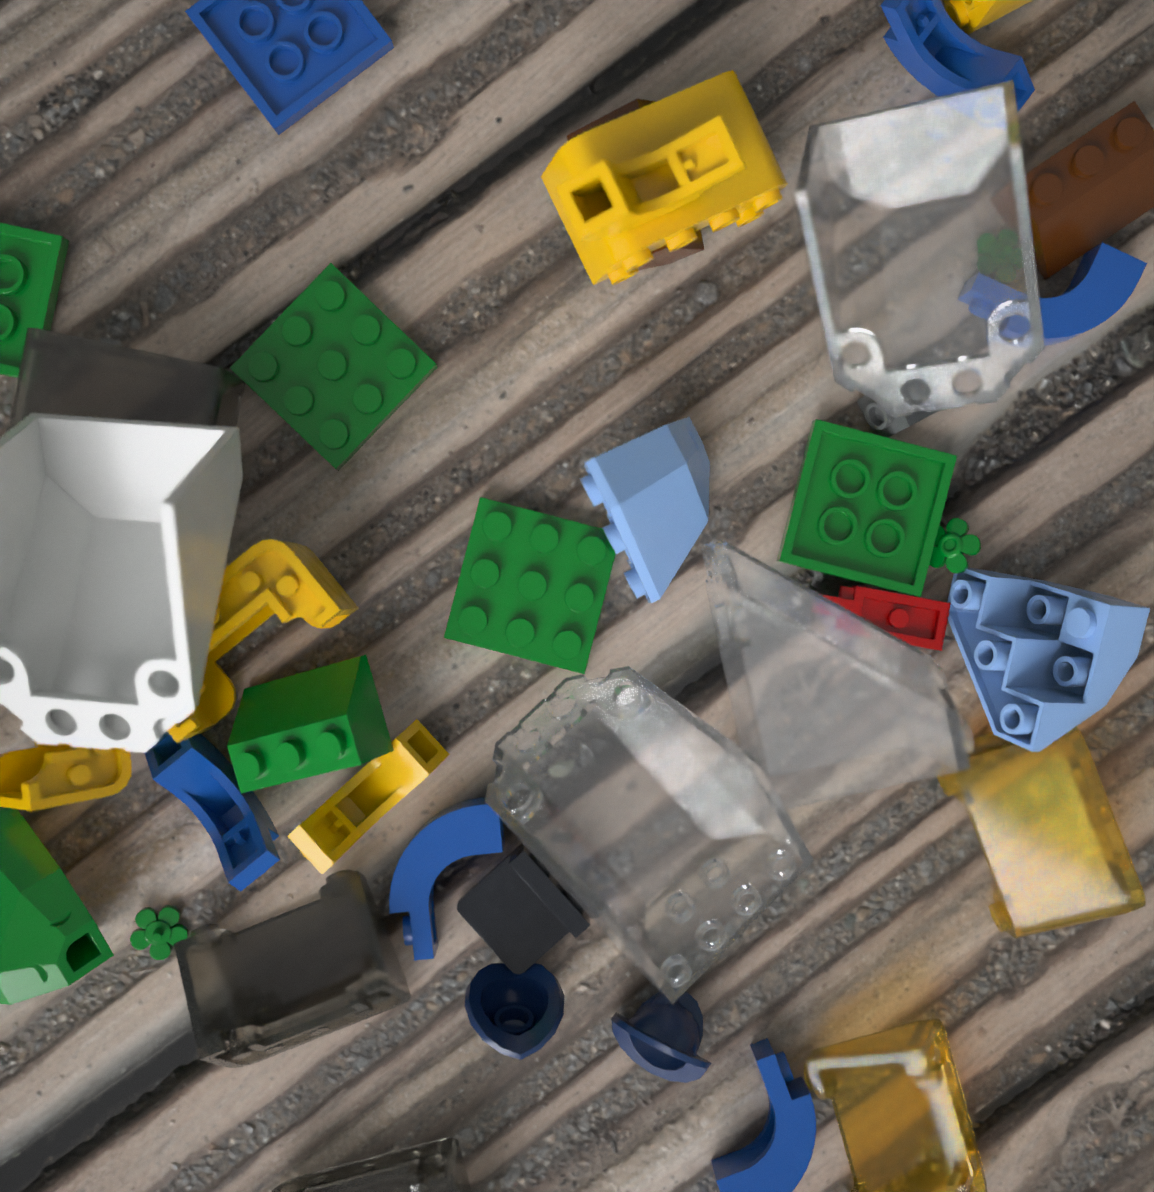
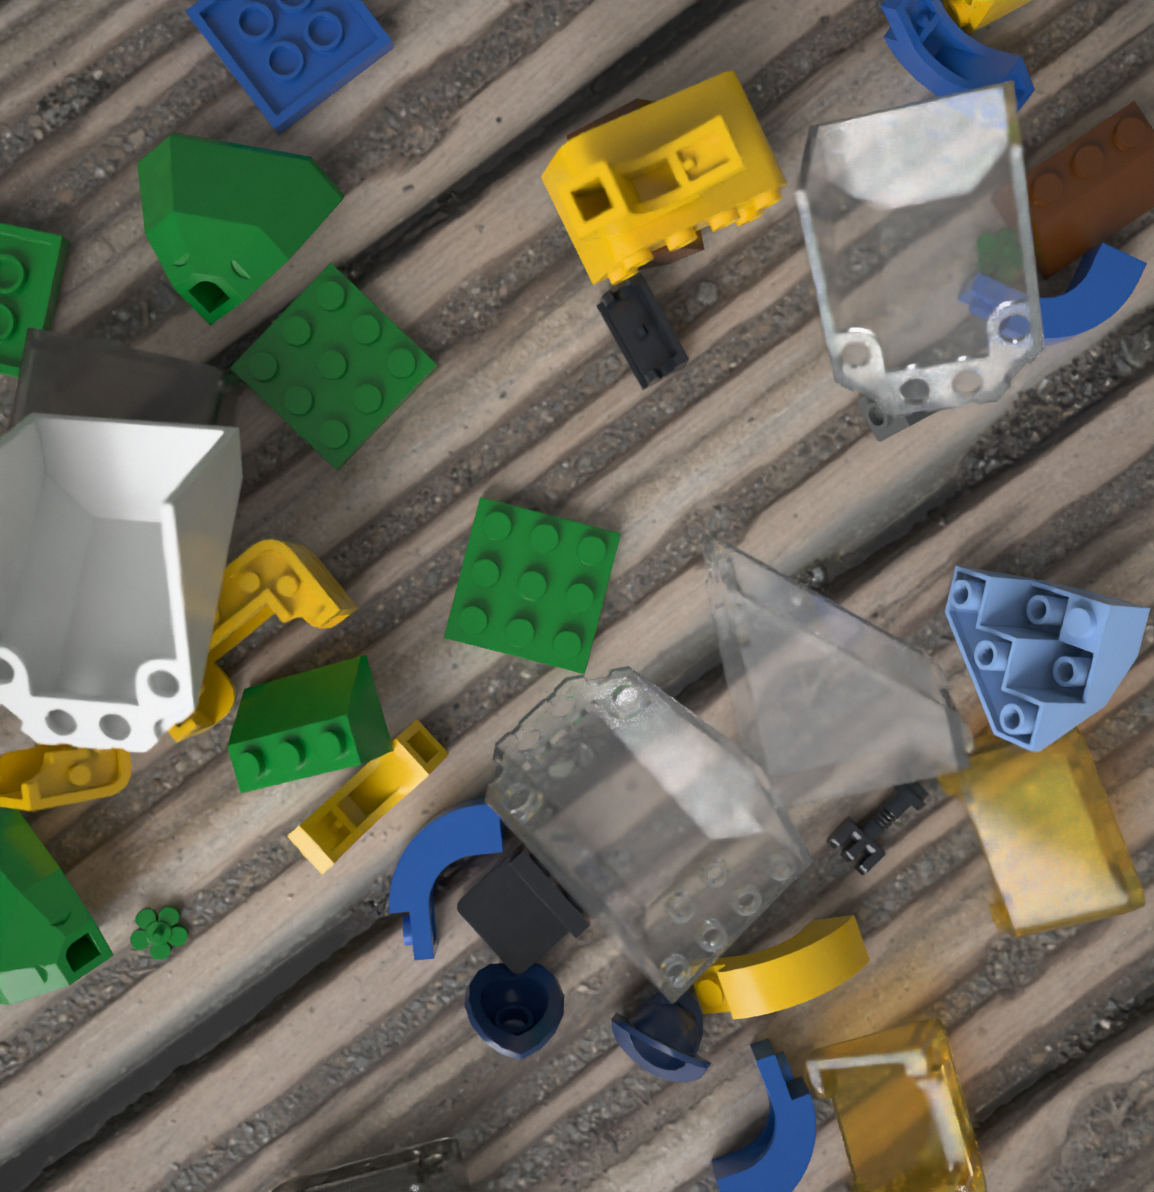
(209, 788): blue arch -> none
(228, 215): none -> green brick
(290, 975): clear smoke windscreen -> none
(642, 332): none -> black hinge
(653, 501): light blue brick -> none
(786, 974): none -> yellow arch
(865, 837): none -> black hinge
(866, 508): green plate -> none
(907, 617): red hinge -> none
(952, 545): green plant -> none

